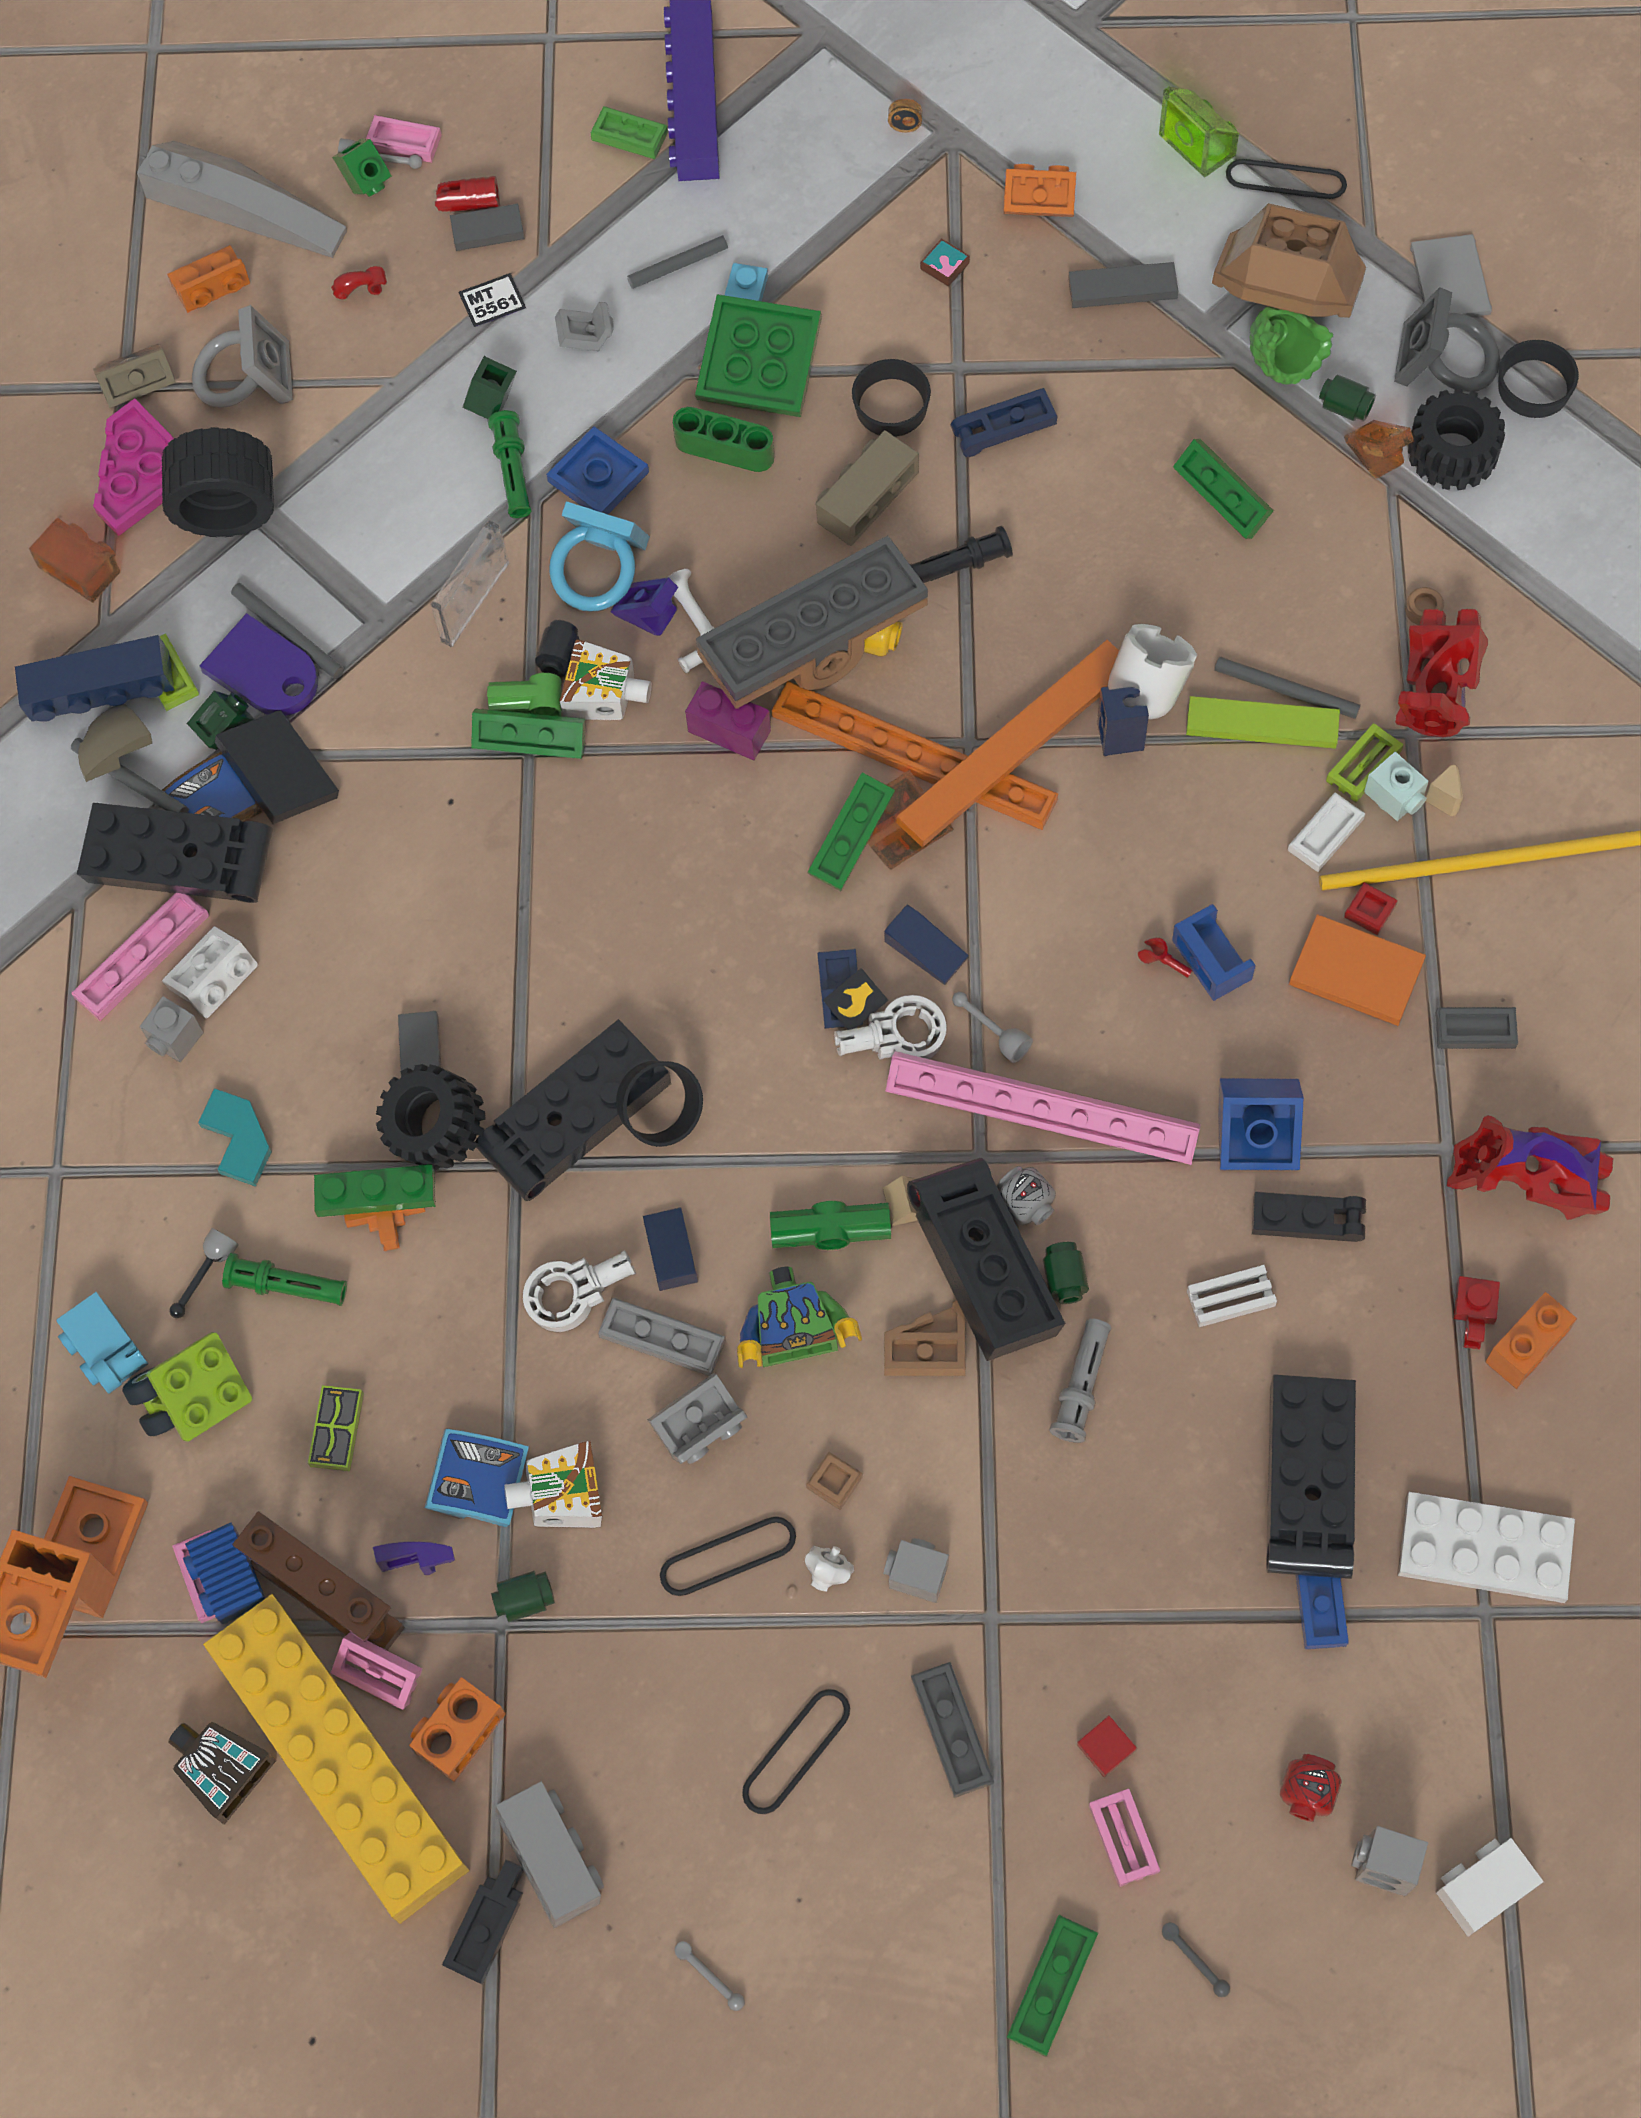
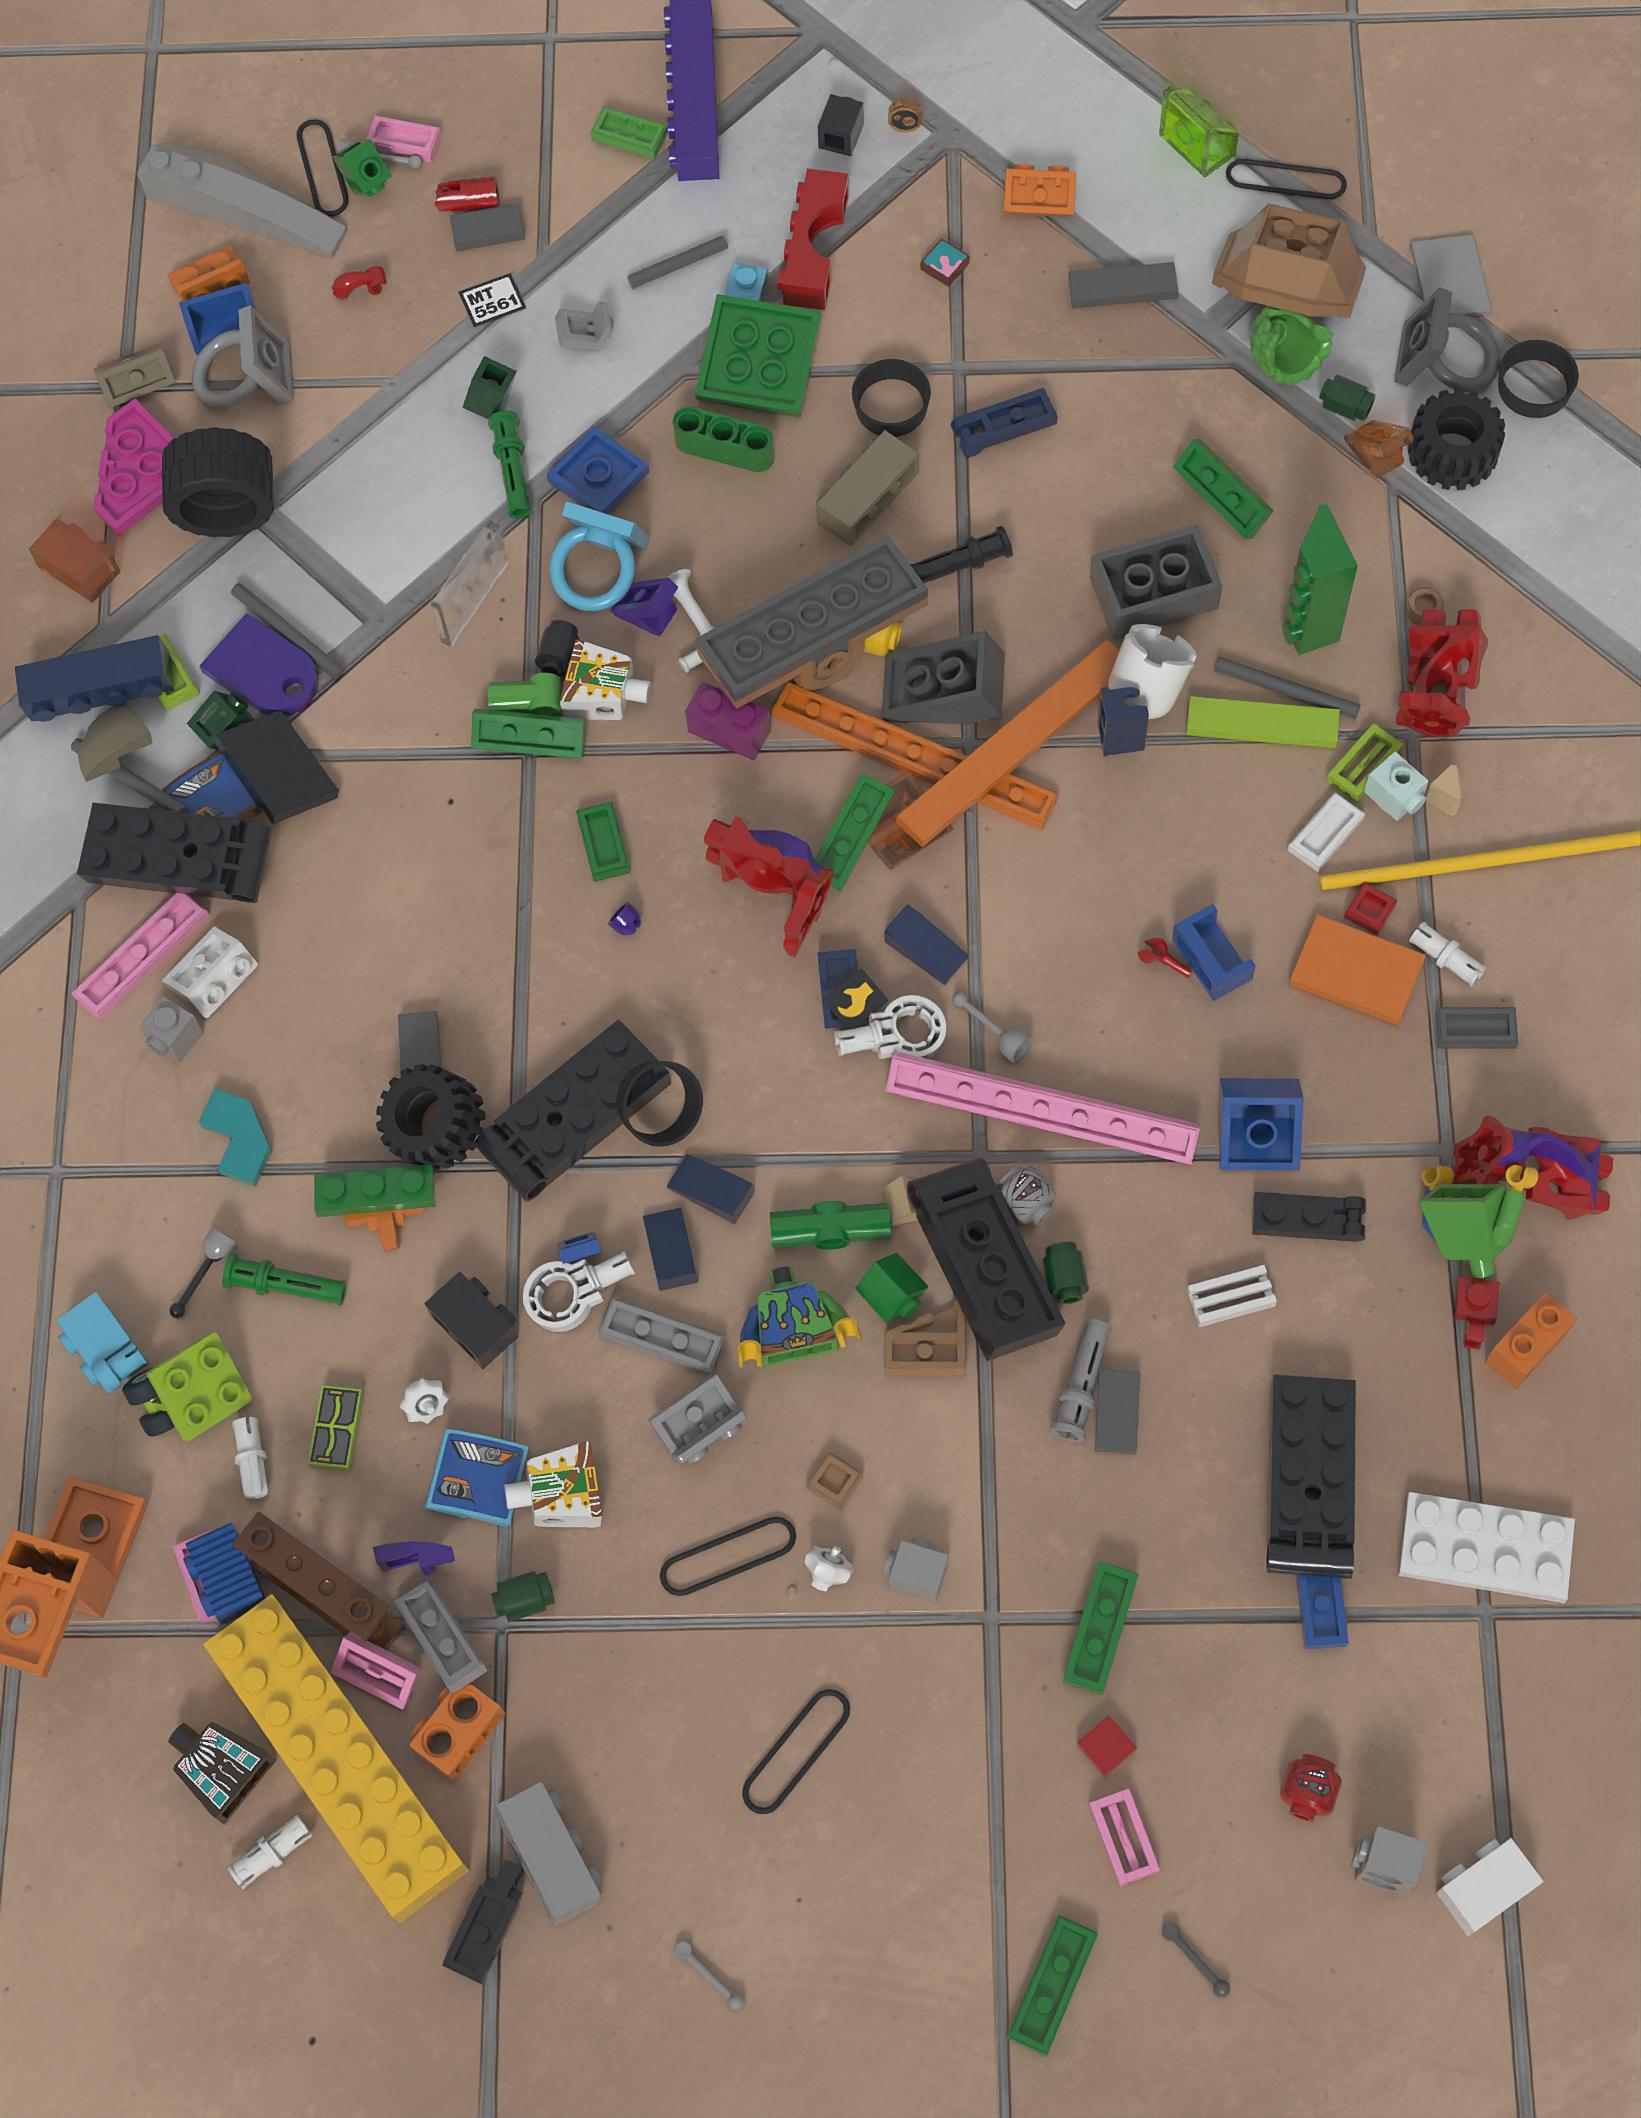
(214, 313): none -> blue panel
(250, 1458): none -> white axle
(269, 1851): none -> white pin
(308, 171): none -> black piece
(424, 1400): none -> white piece
(440, 1636): none -> light grey tile
(472, 1319): none -> black brick
(578, 1247): none -> blue tile
(603, 841): none -> green tile
(625, 919): none -> dark purple hinge
(712, 1188): none -> dark blue slope
(772, 864): none -> red hips
(821, 205): none -> red arch
(840, 125): none -> black brick
(892, 1288): none -> green brick
(945, 681): none -> dark grey slope
(952, 1729): dark grey tile -> none
(1100, 1628): none -> green plate
(1117, 1411): none -> dark grey tile
(1155, 581): none -> dark grey brick
(1320, 586): none -> green slope
(1447, 954): none -> white pin
(1473, 1219): none -> bright green torso

